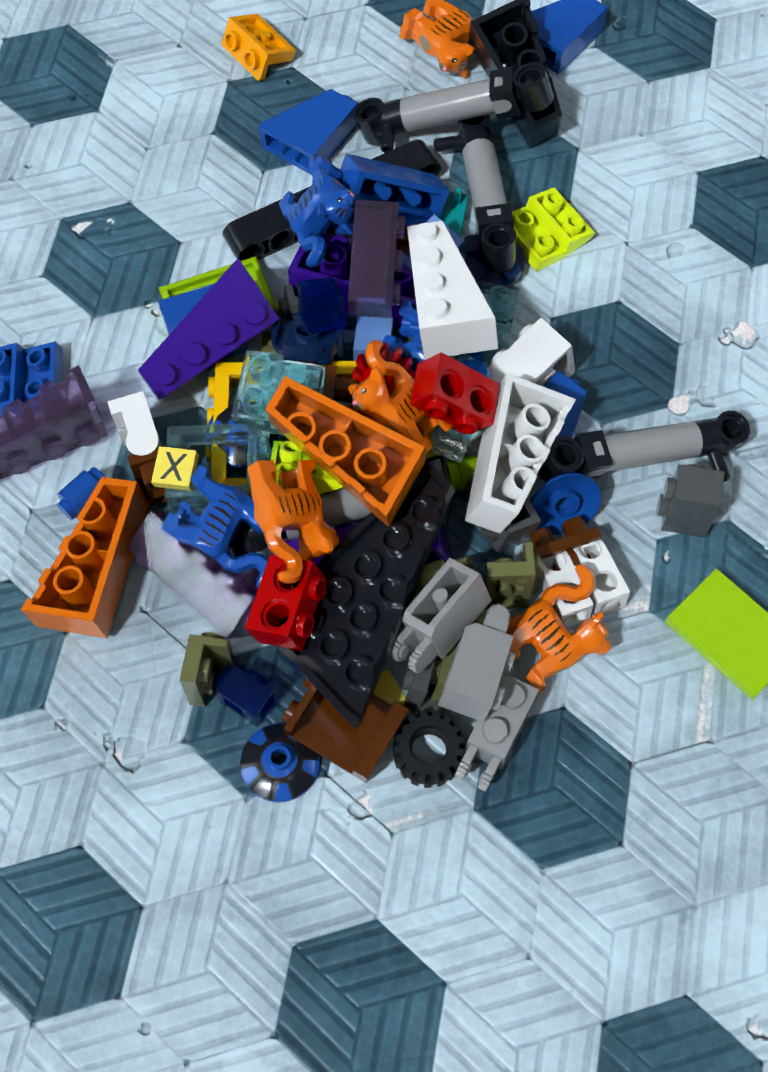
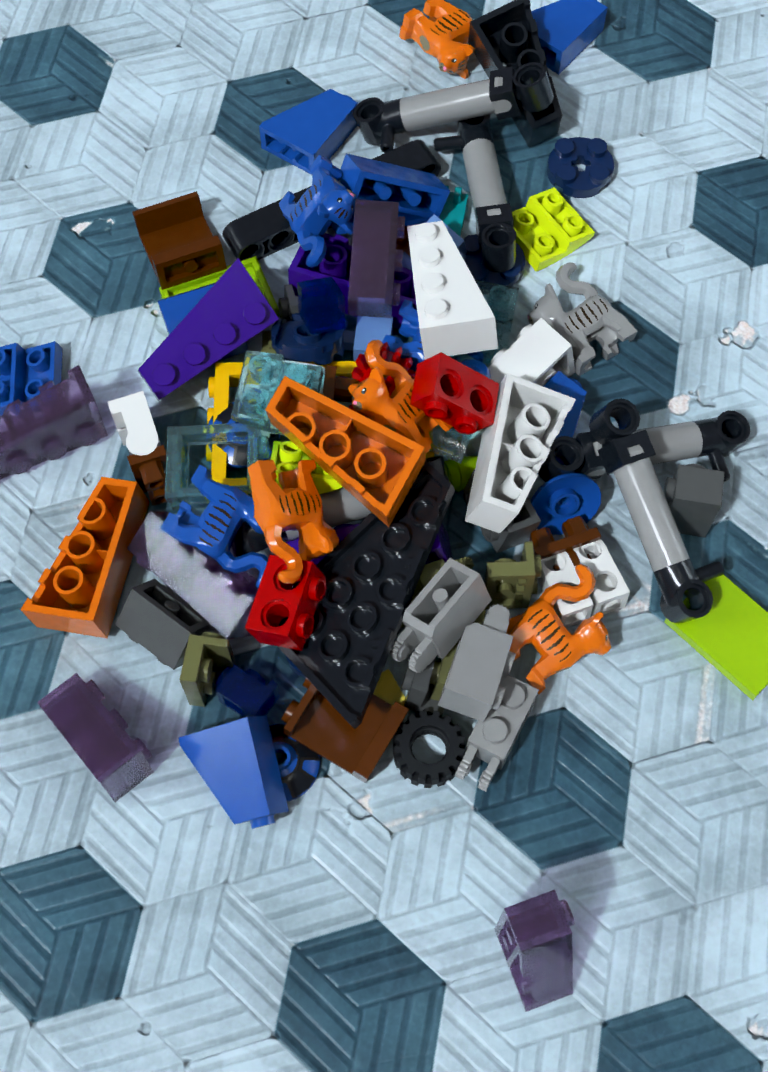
(77, 492): blue brick -> none
(97, 735): none -> clear purple wedge
(160, 622): none -> dark grey brick
(175, 468): light yellow tile -> none
(179, 240): none -> reddish brown panel
(240, 769): none -> slope
(255, 44): light orange bracket -> none
(538, 948): none -> clear purple wedge
(584, 151): none -> dark blue plate
(586, 322): none -> light grey animal
(629, 460): none -> piece

